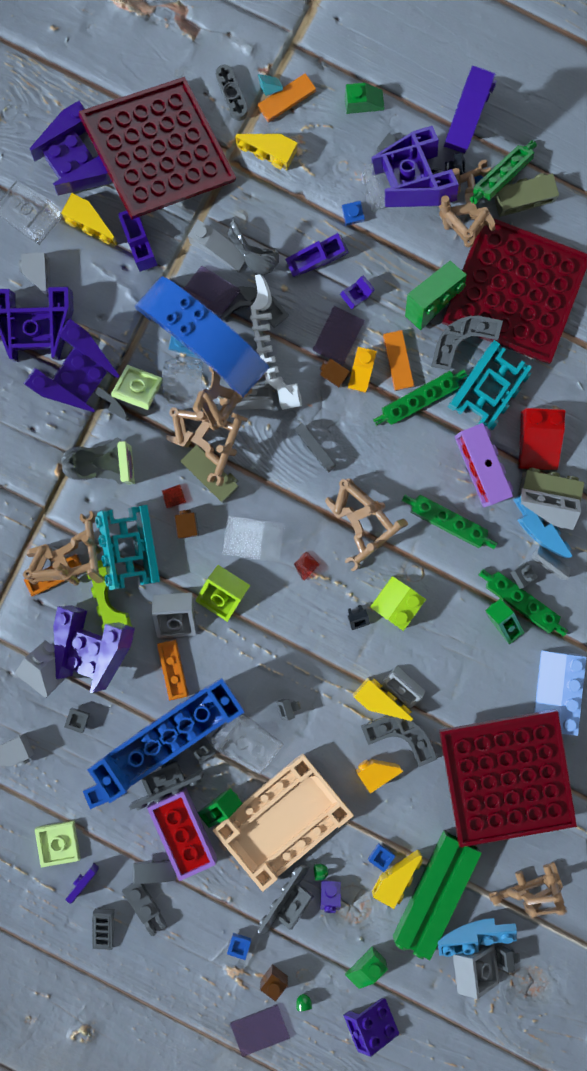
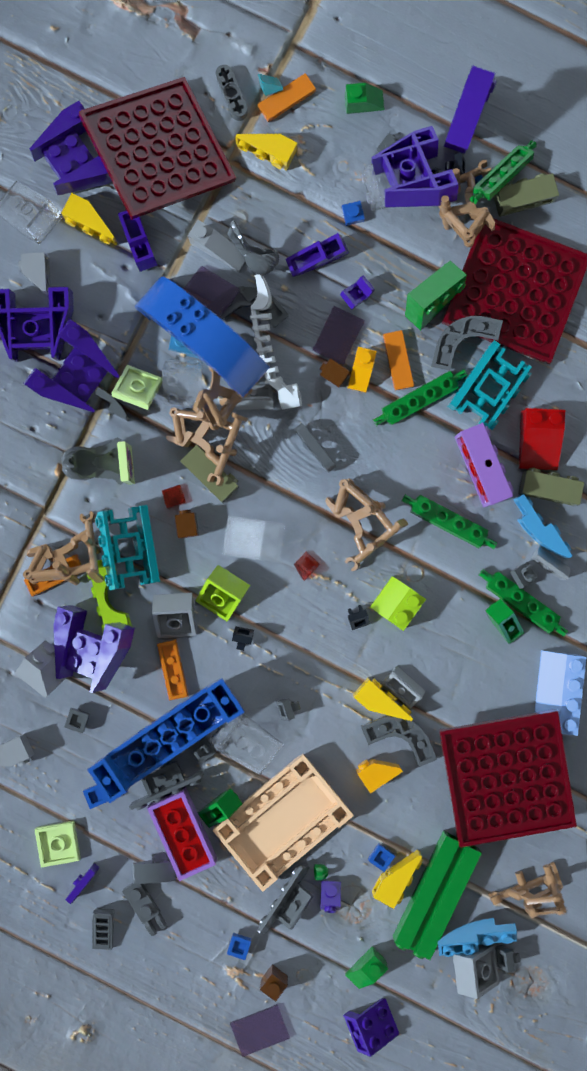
(242, 636): none -> black tile
(303, 1003): green hinge -> none
(554, 509): light grey slope -> none

